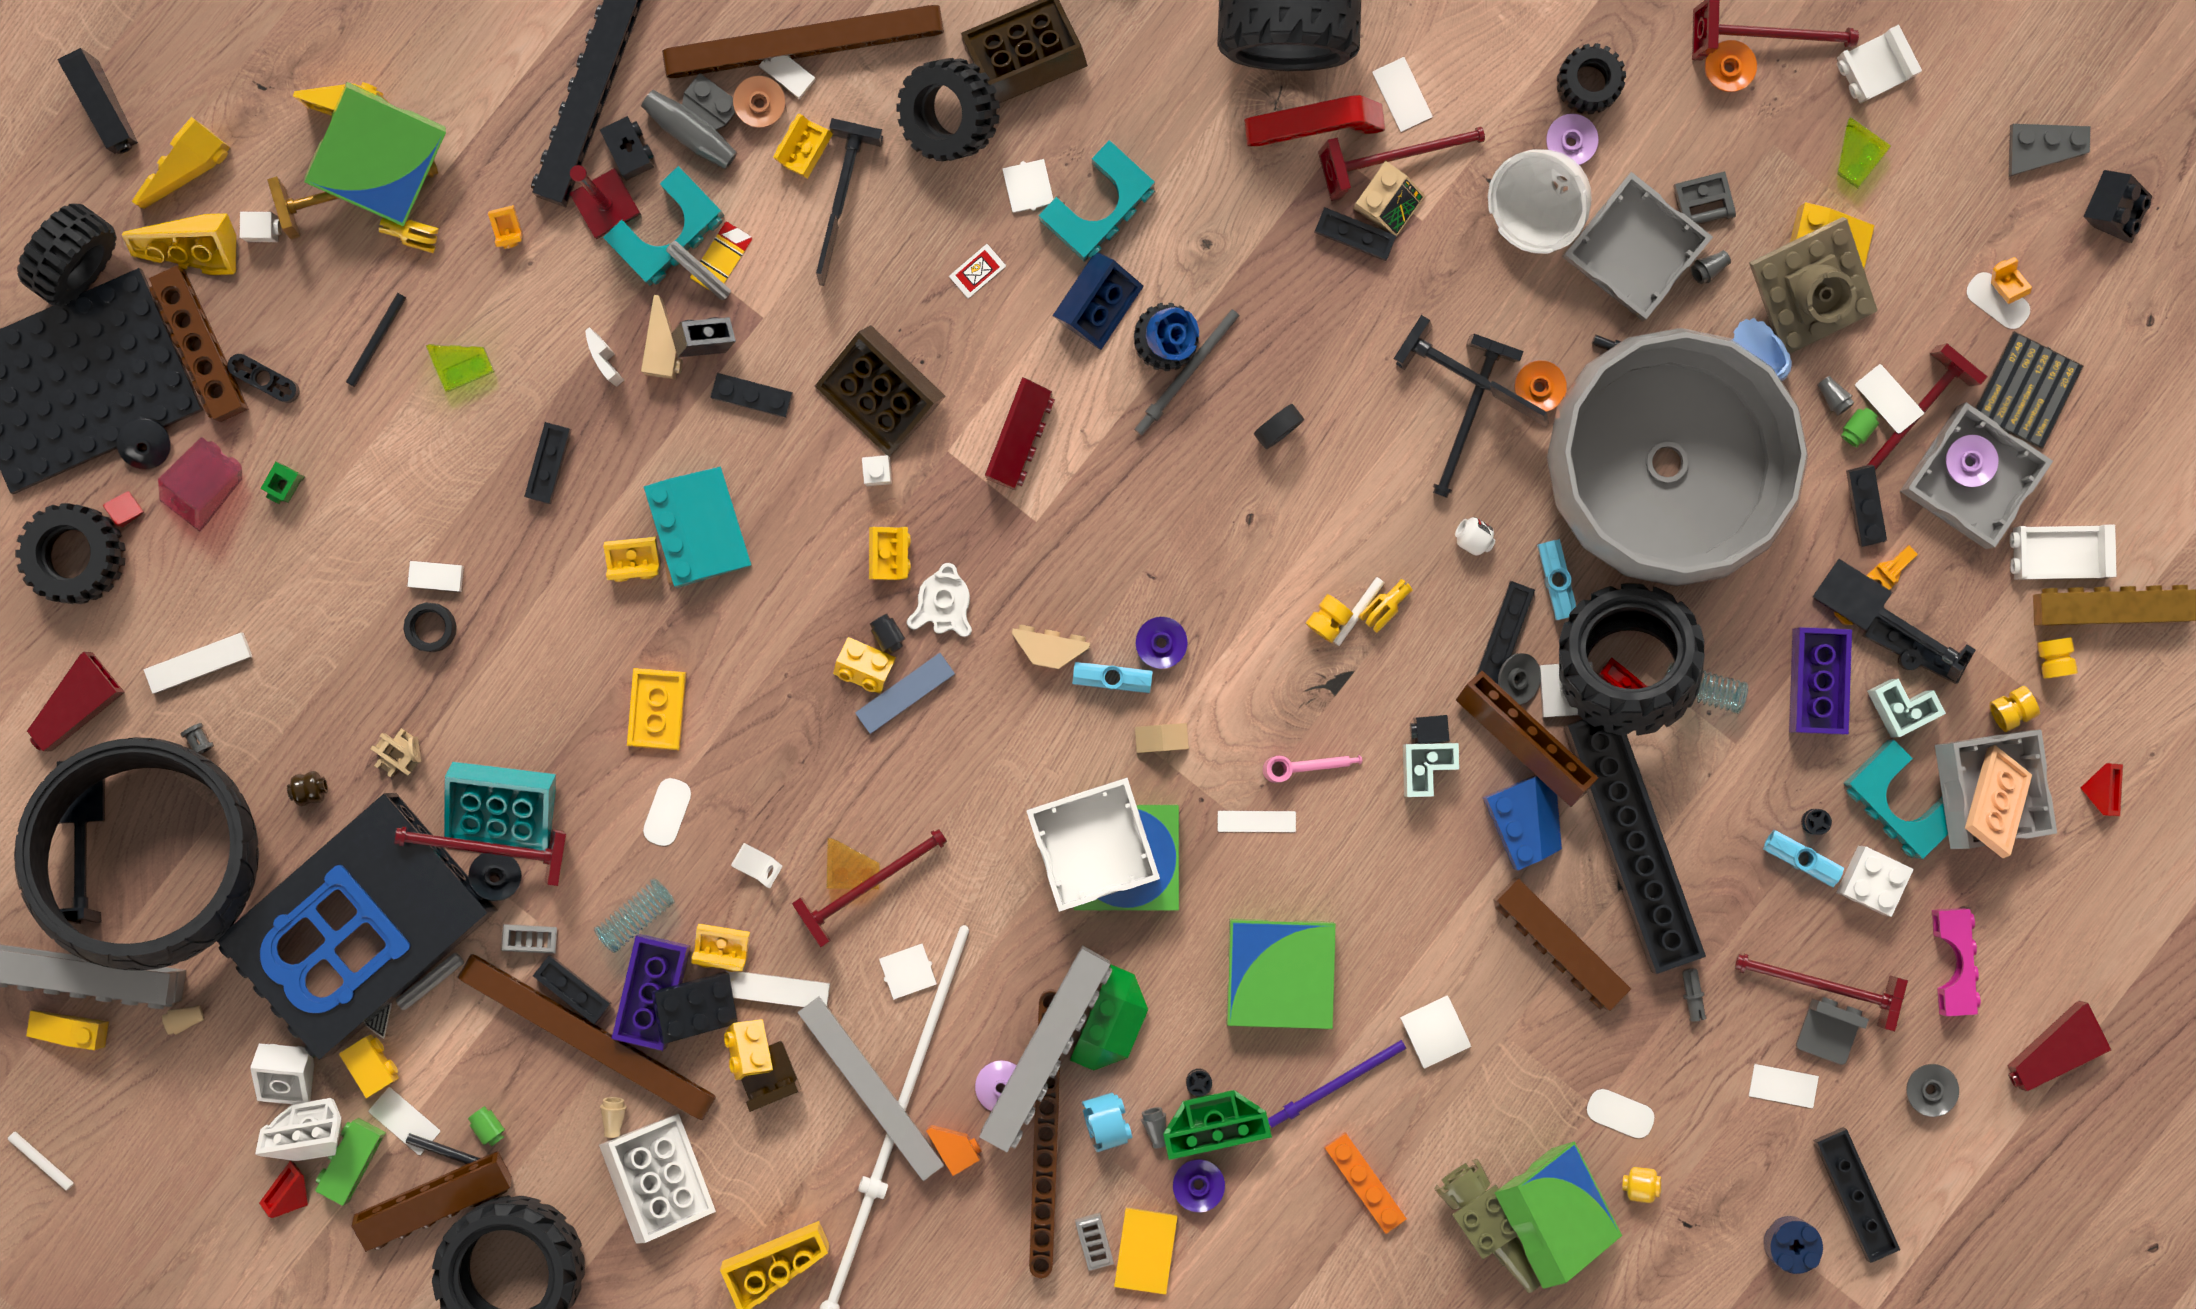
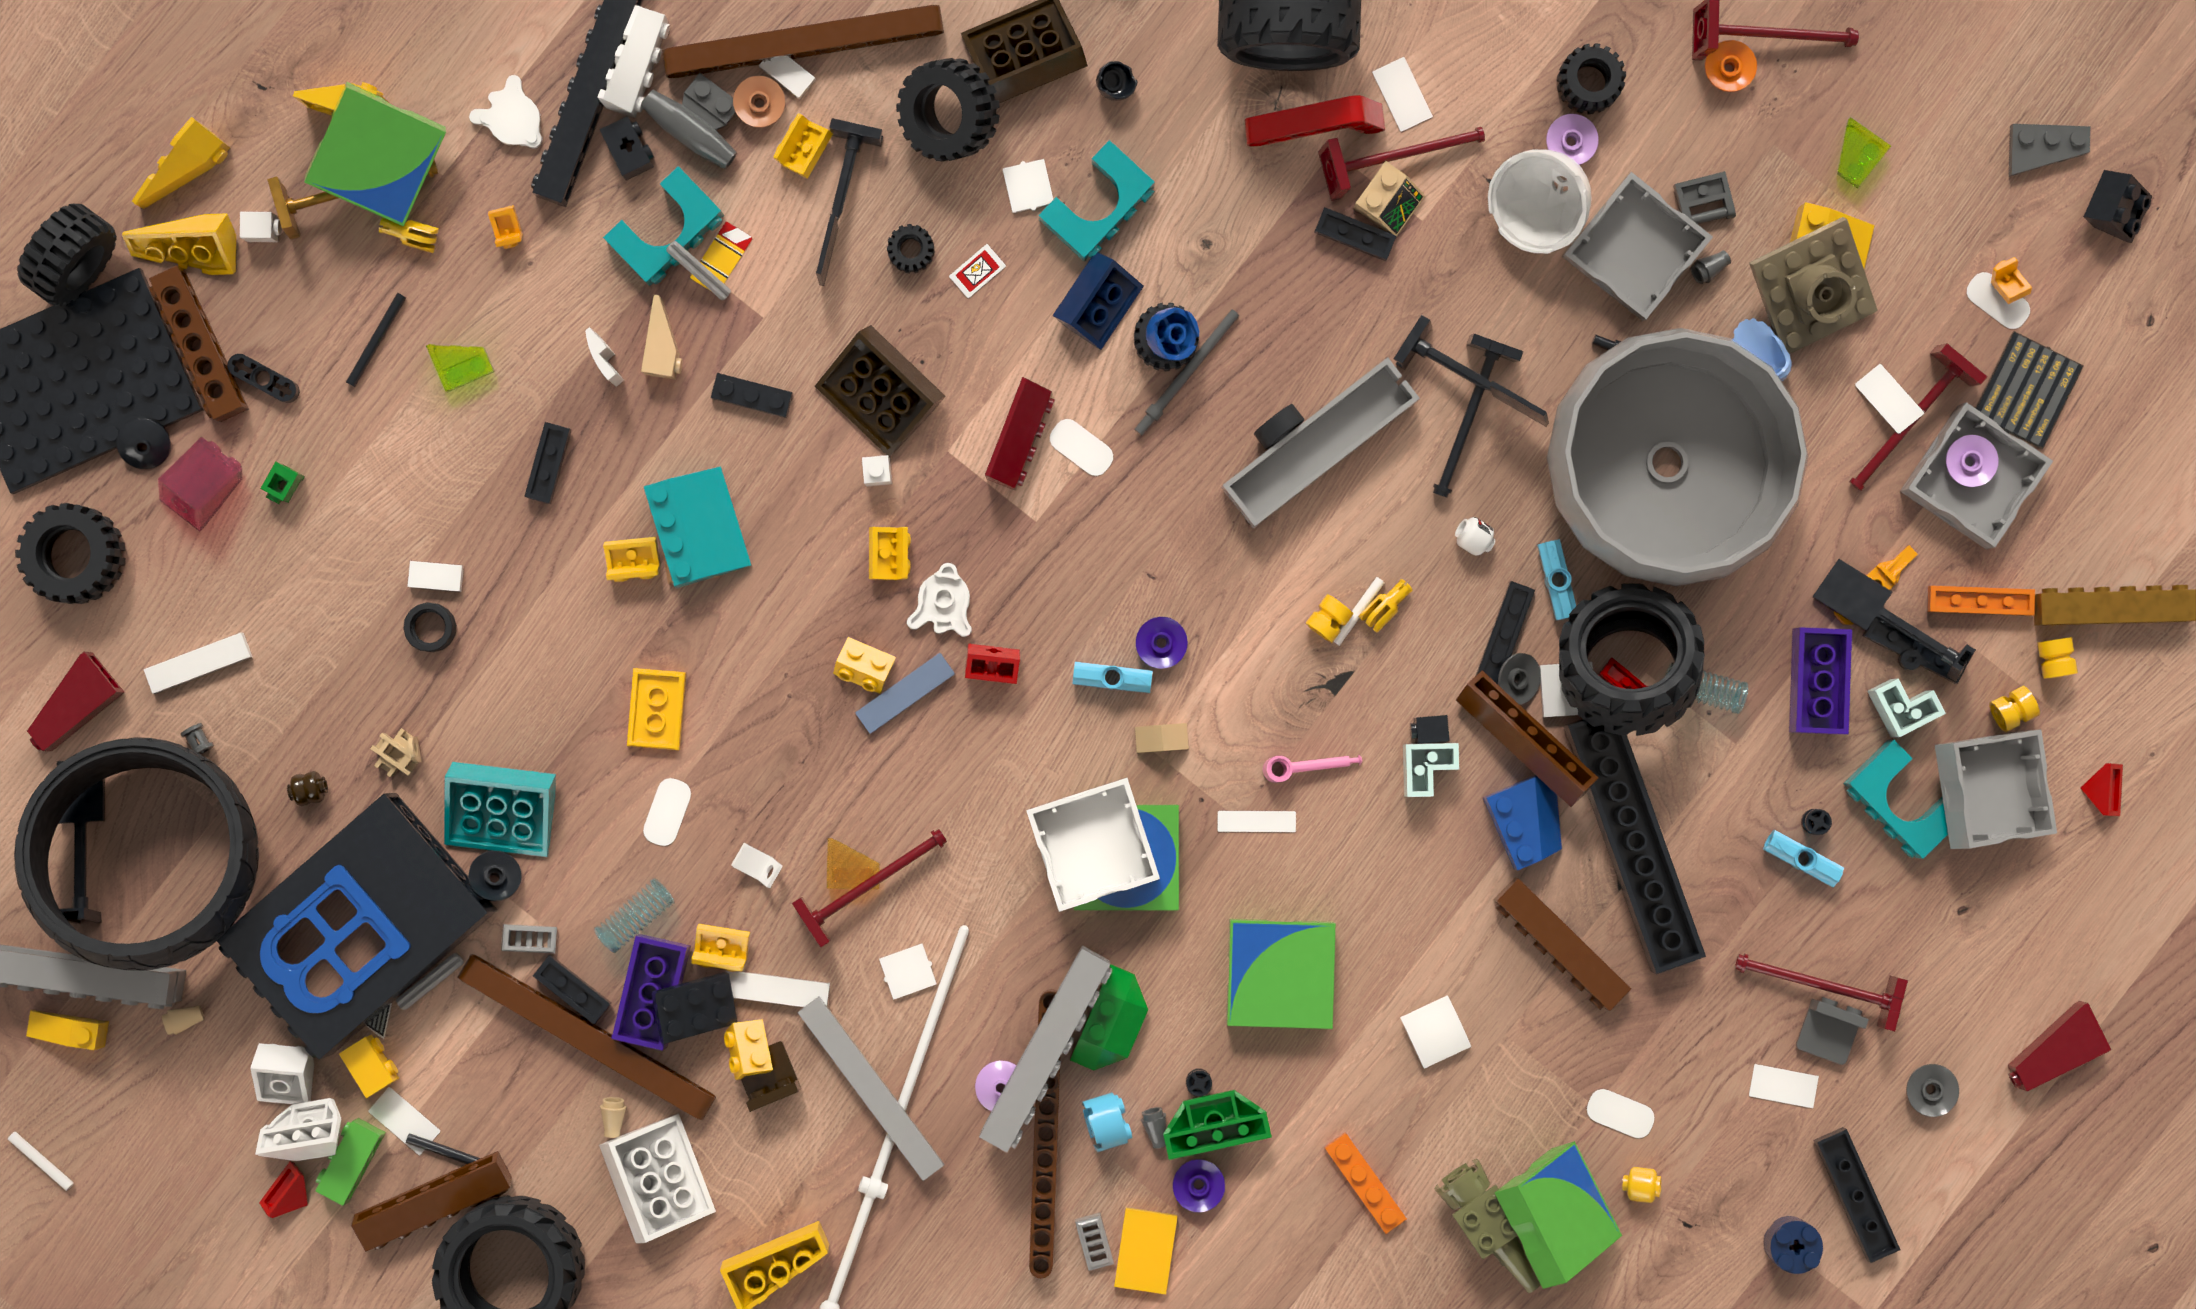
(98, 100): black slope -> none
(123, 509): slope -> none
(486, 1126): bright green brick -> none
(512, 116): none -> white tile
(550, 856): dark red tile -> none
(602, 200): dark red tile -> none
(635, 62): none -> white wedge
(703, 337): brick -> none
(887, 634): black brick -> none
(910, 264): none -> black tyre
(955, 1148): orange slope -> none
(992, 663): none -> red brick
(1049, 648): tan slope -> none
(1081, 447): none -> white sticker
(1116, 81): none -> black hair
(1292, 1109): dark purple bar -> none
(1320, 443): none -> light grey piece
(1549, 376): orange dish -> none
(1693, 995): dark grey axle -> none
(1836, 397): dark grey cone -> none
(1860, 427): bright green brick -> none
(1866, 505): black plate -> none
(1874, 880): white brick -> none
(1878, 65): white panel -> none
(1959, 993): dark pink arch -> none
(1981, 600): none -> orange plate
(1998, 801): light nougat plate -> none
(2063, 552): white panel -> none

